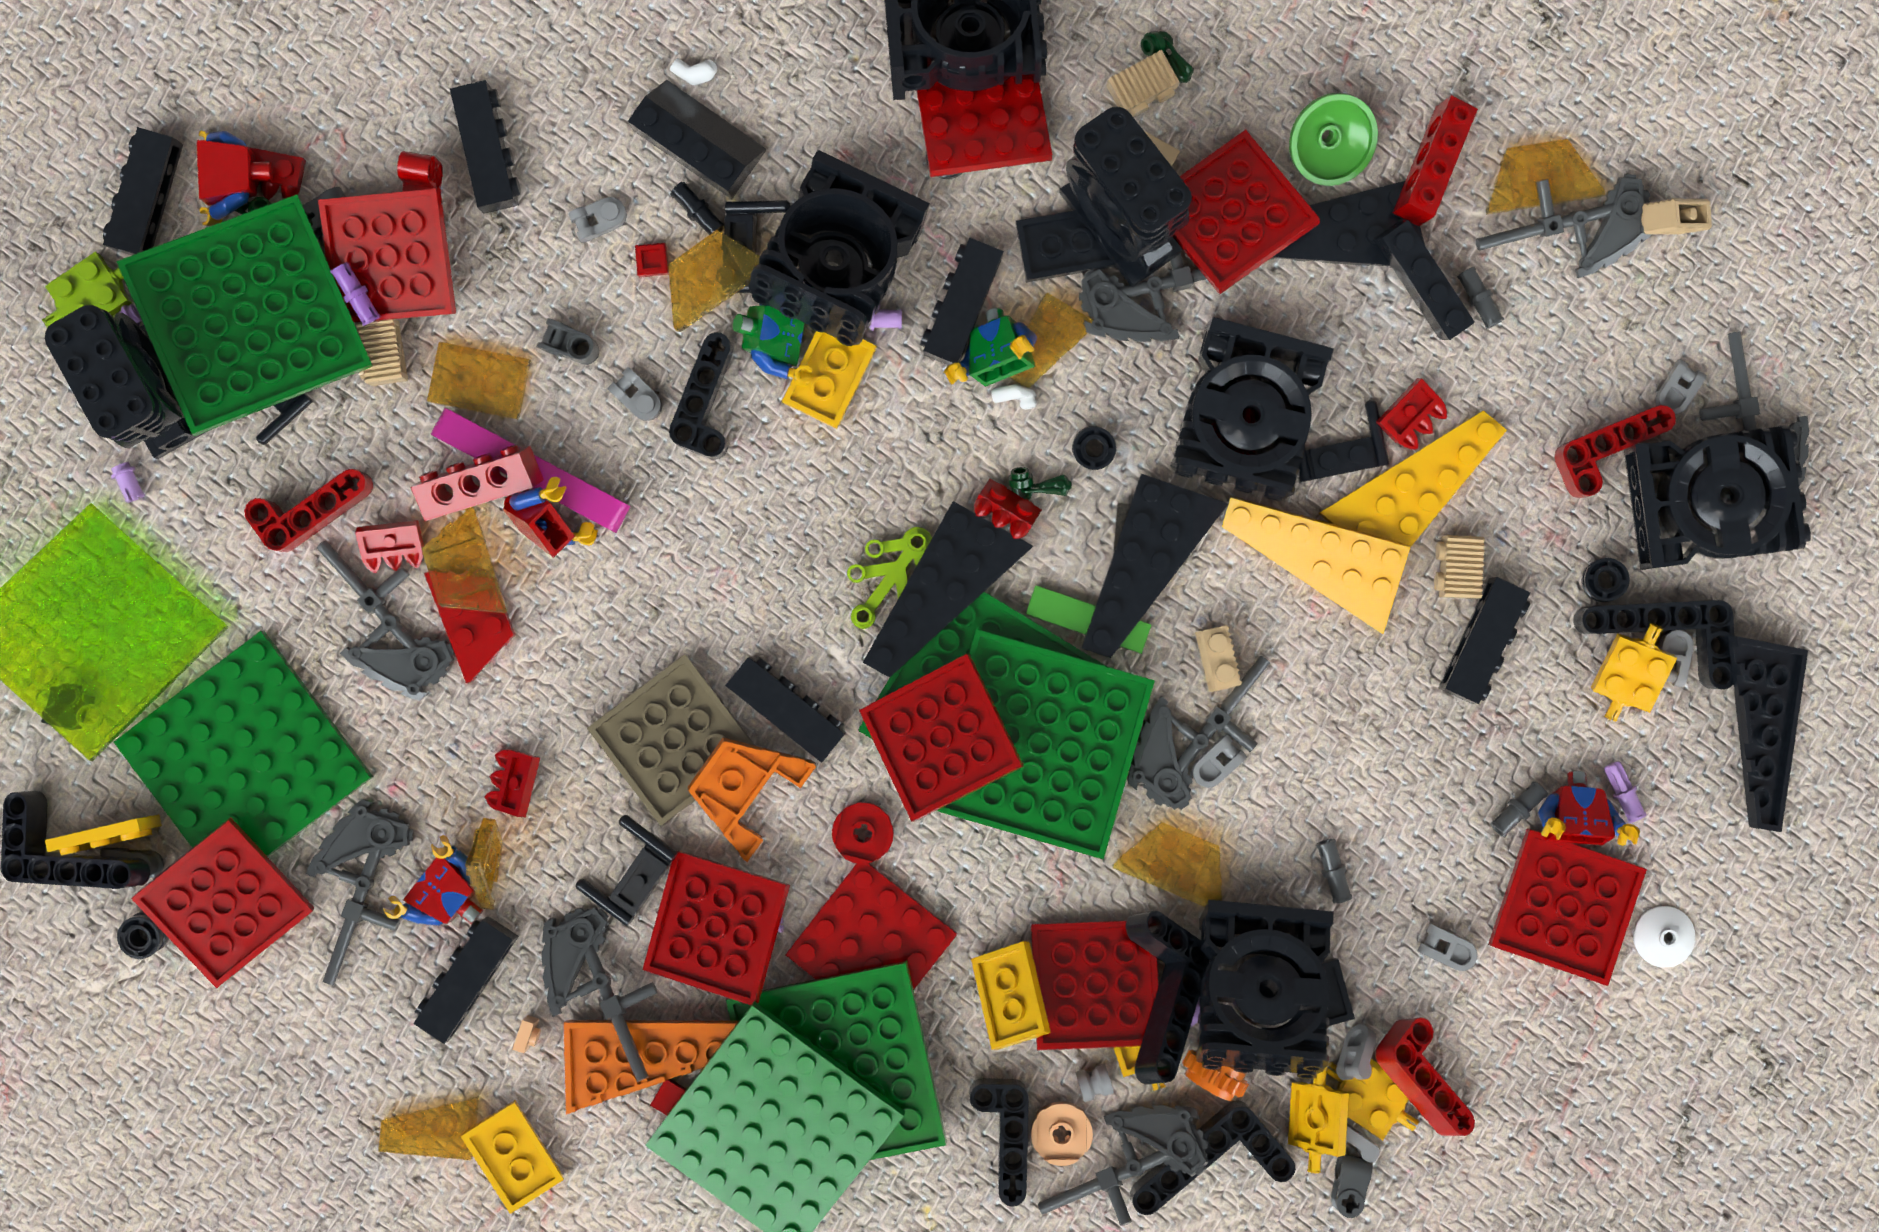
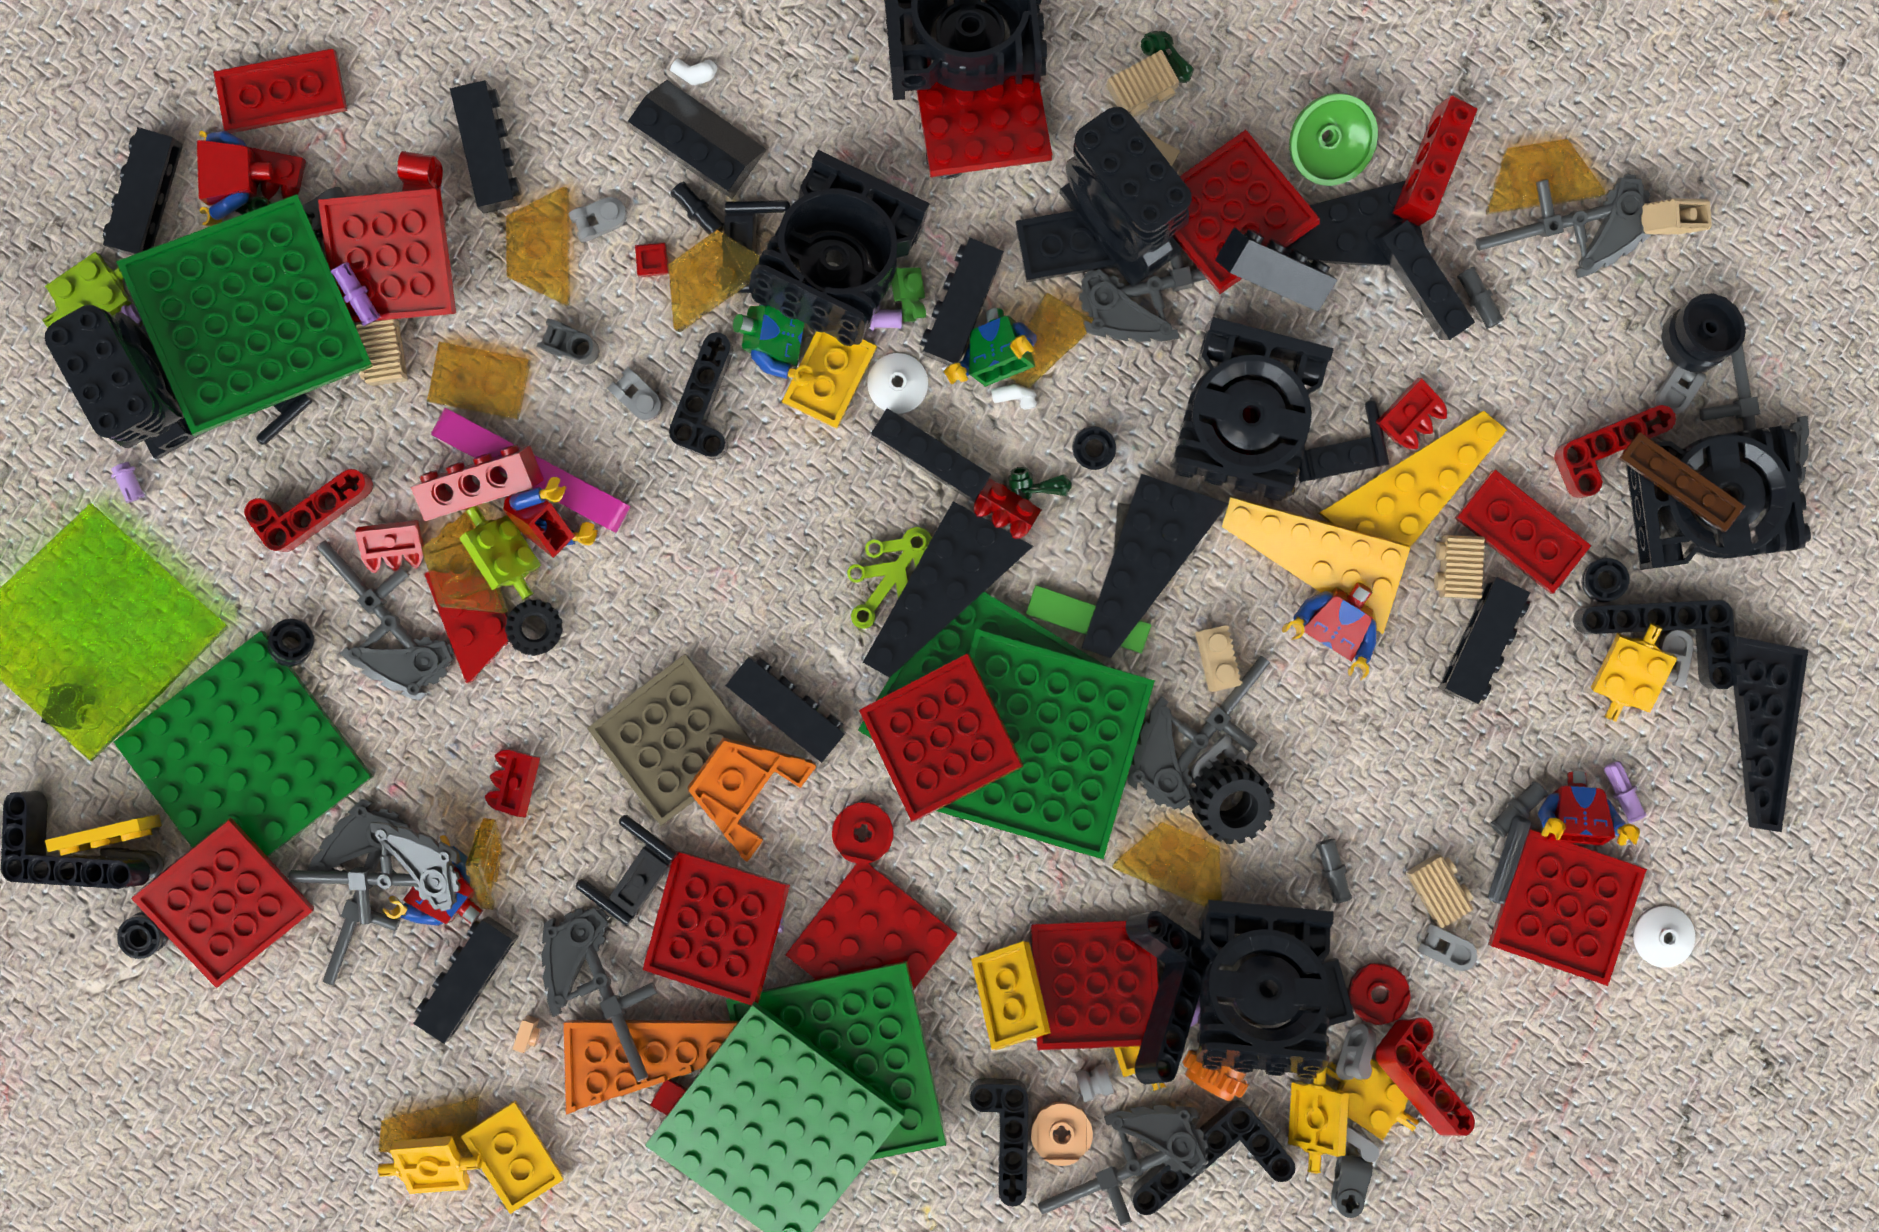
(280, 91): none -> red plate
(290, 656): none -> black wheel
(420, 854): none -> dark grey bar
(430, 1165): none -> yellow plate
(500, 552): none -> lime plate
(533, 608): none -> black tyre
(540, 246): none -> clear yellow wing
(902, 398): none -> white dish
(909, 289): none -> bright green plate
(930, 455): none -> black brick
(1240, 820): none -> black tyre
(1276, 269): none -> brick
(1340, 624): none -> torso
(1379, 975): none -> red tile
(1440, 890): none -> tan brick
(1509, 859): none -> black axle
(1523, 531): none -> red plate
(1681, 482): none -> reddish brown plate
(1703, 332): none -> black wheel

